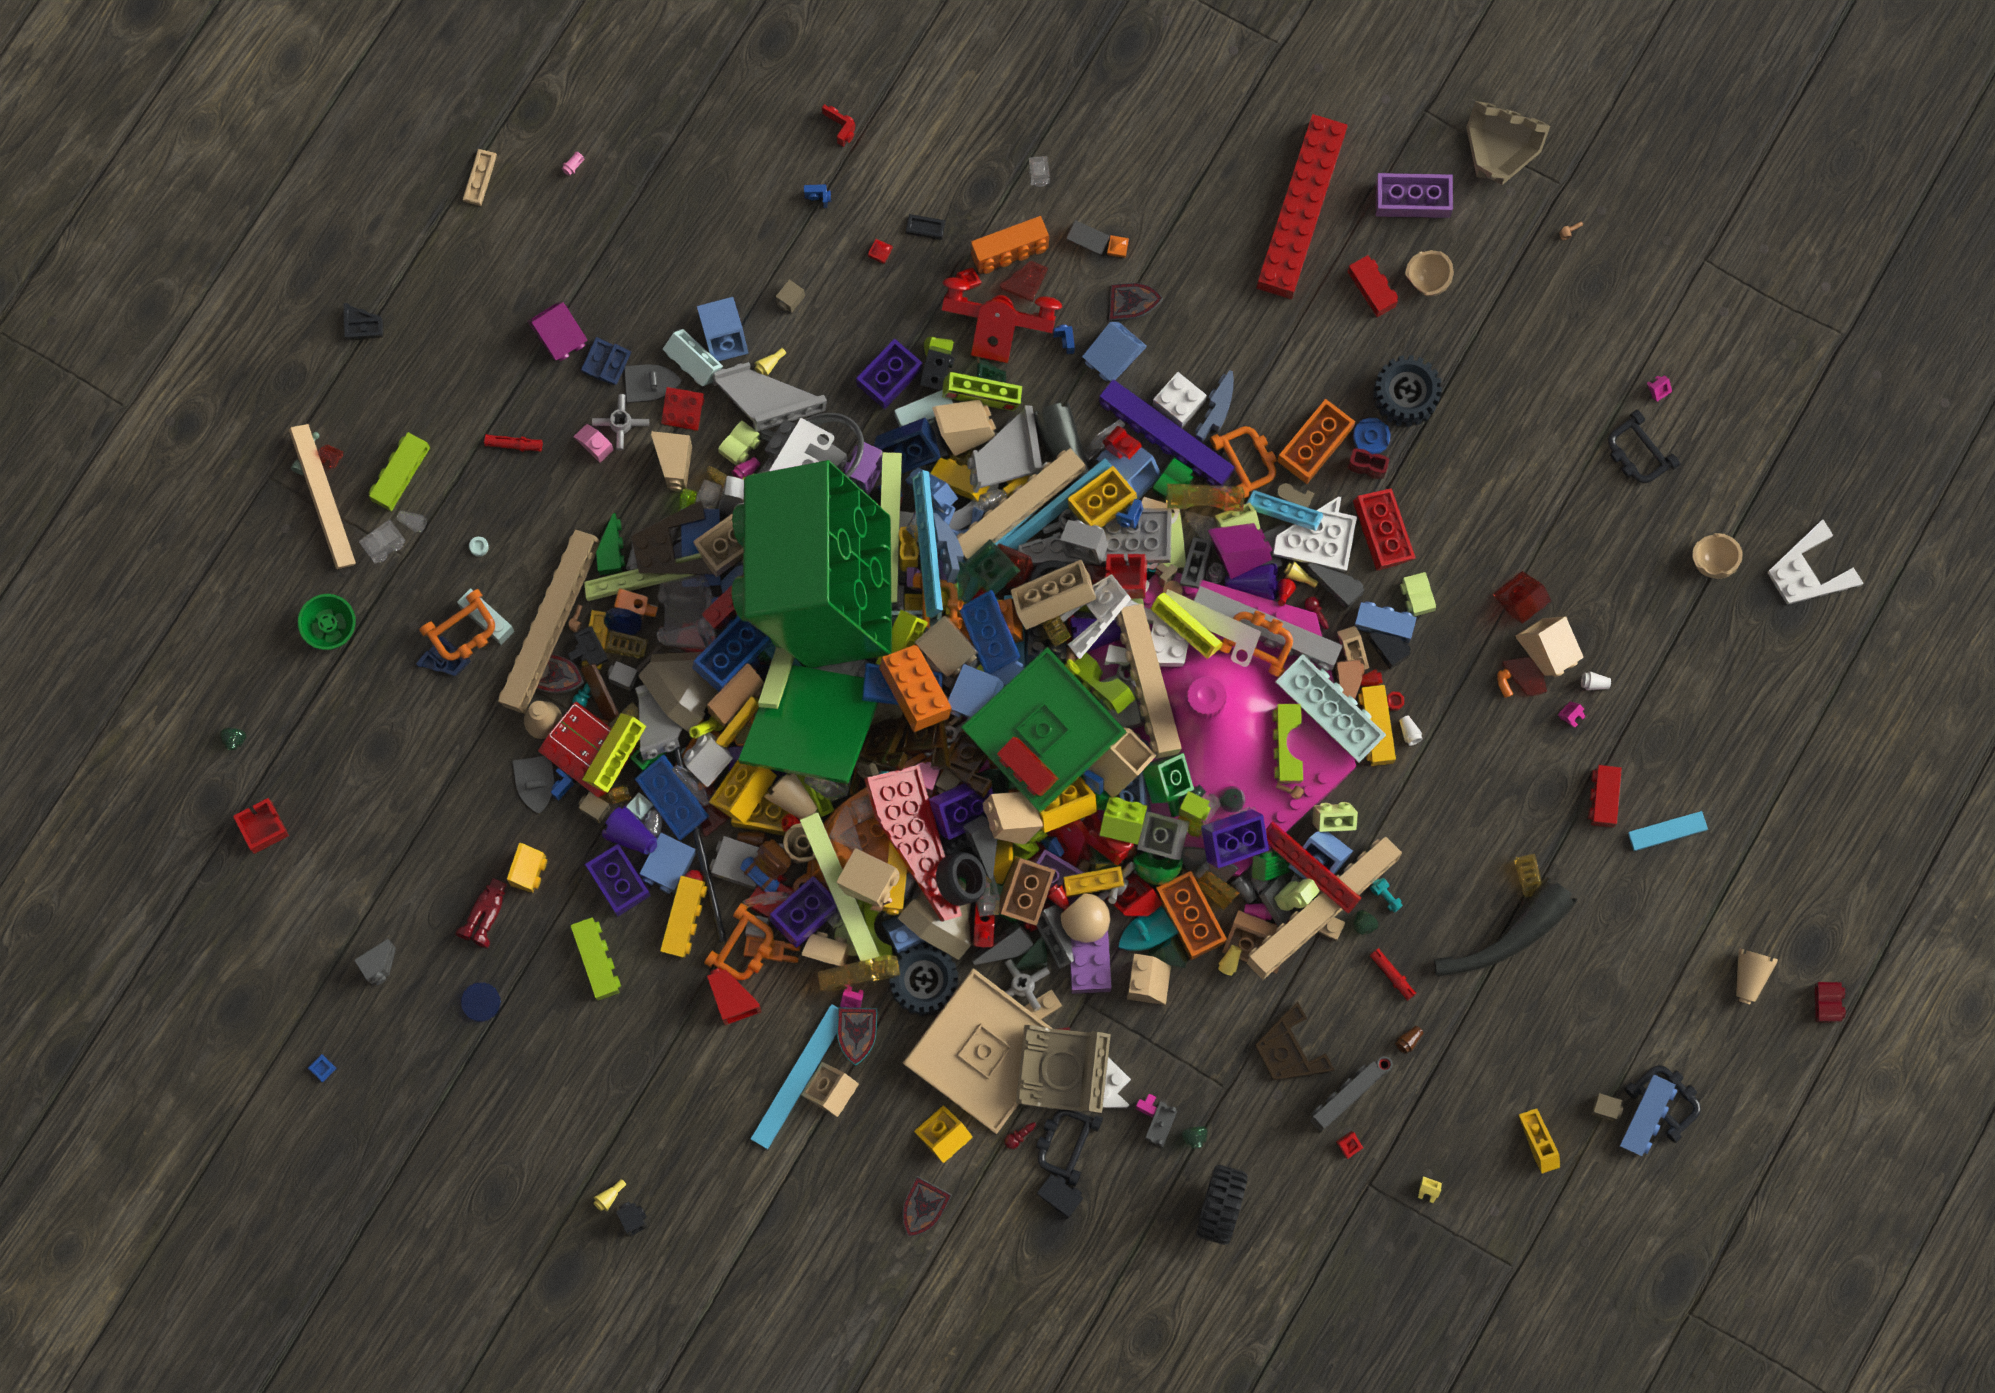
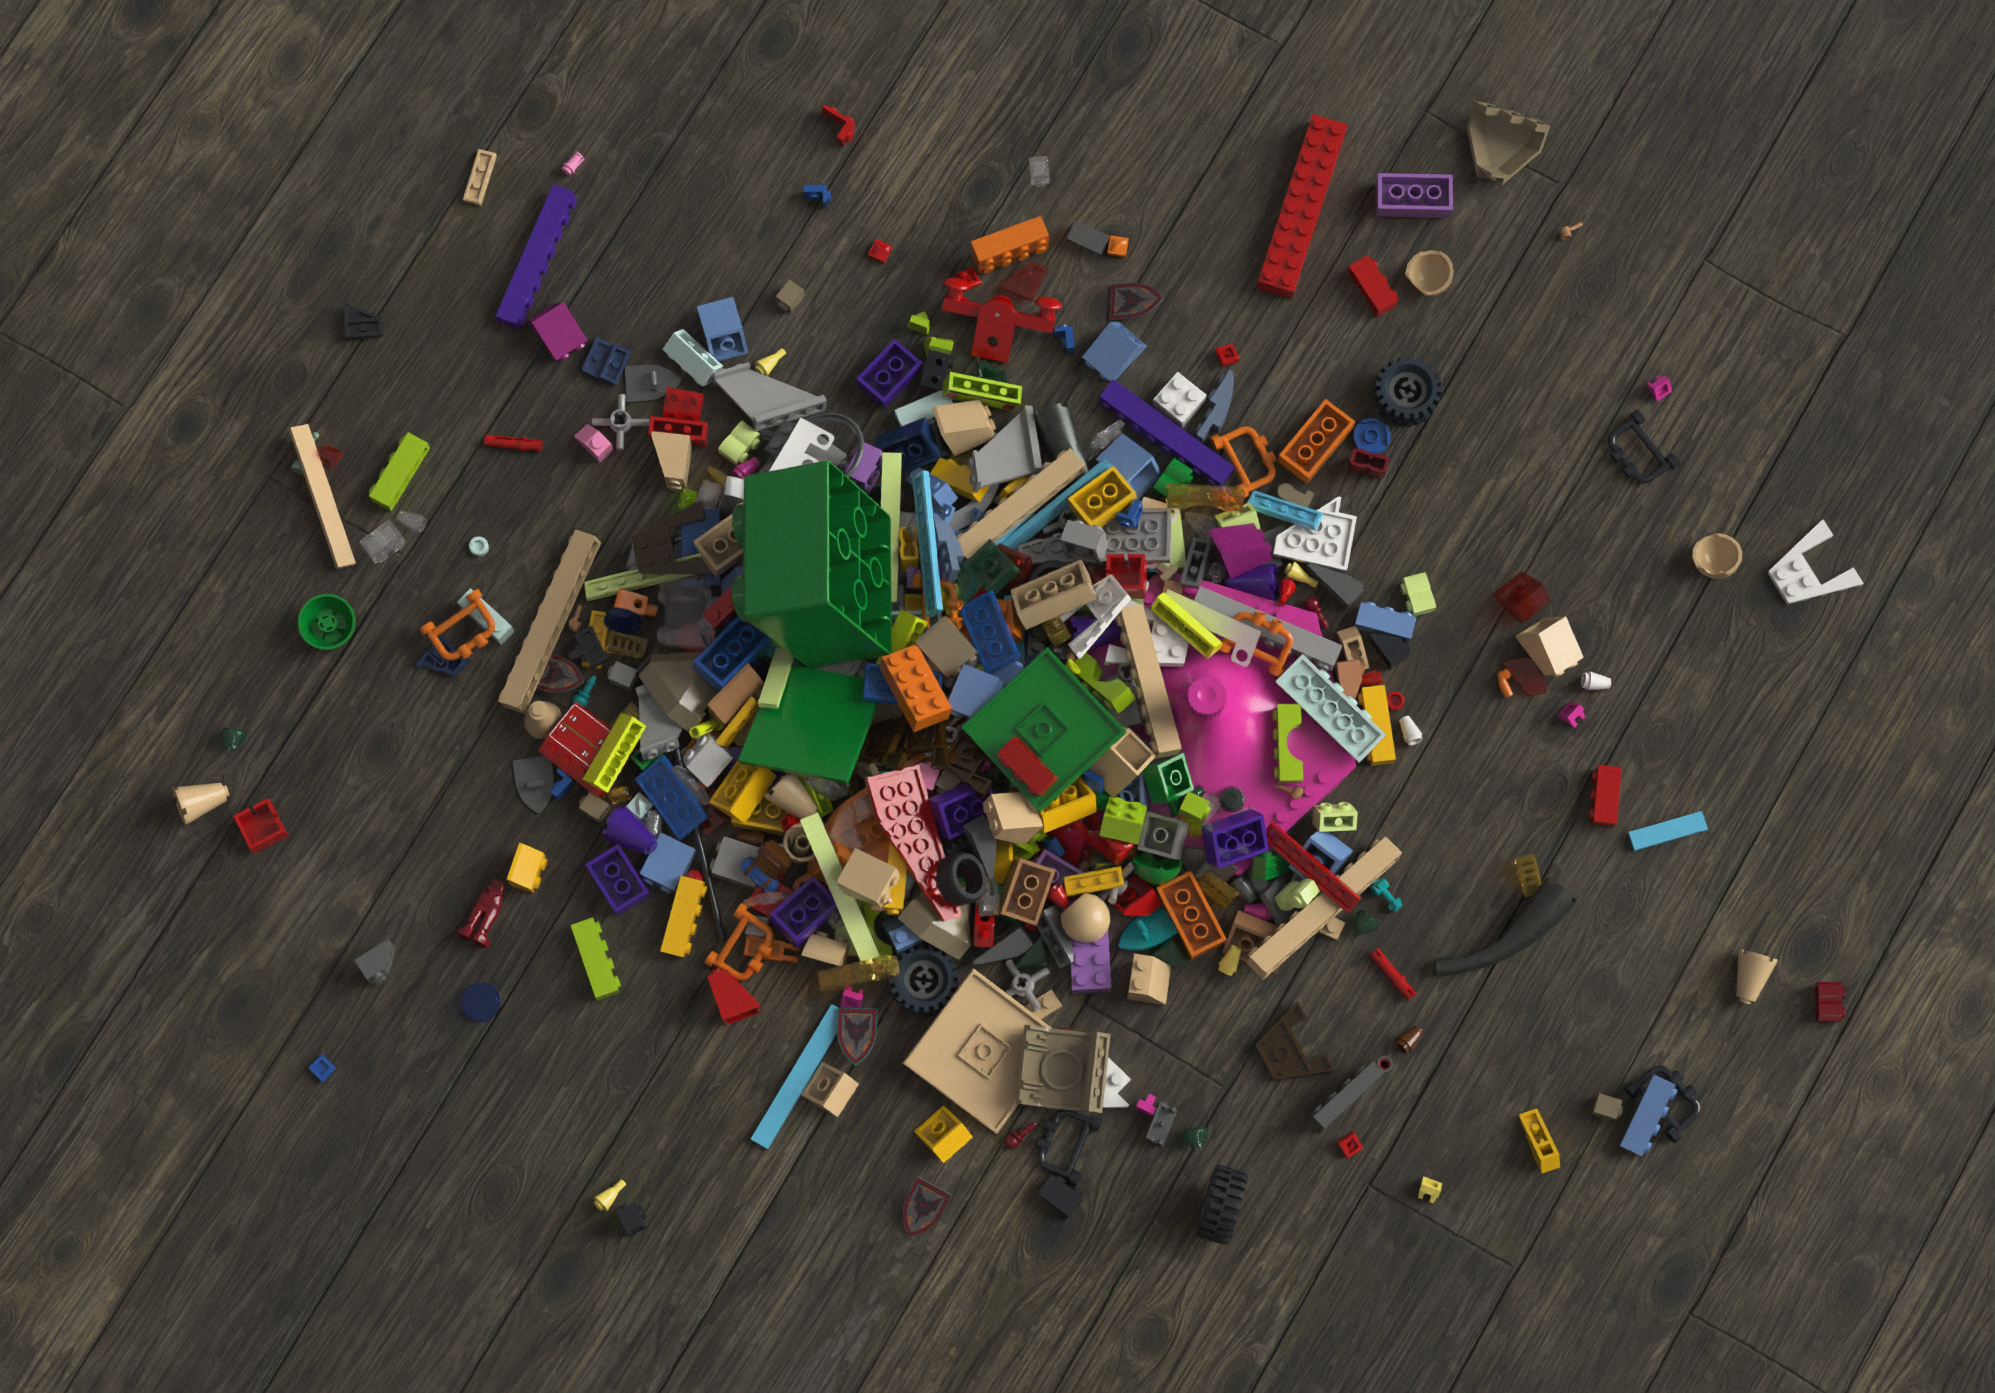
(199, 799): none -> tan cone
(536, 256): none -> dark purple brick
(599, 691): reddish brown slope -> none
(608, 553): green slope -> none
(695, 429): none -> red brick
(919, 323): none -> lime tile
(925, 226): black tile -> none
(991, 499): clear brick -> none
(1121, 443): red brick -> none
(1226, 355): none -> red tile
(1383, 529): red slope -> none

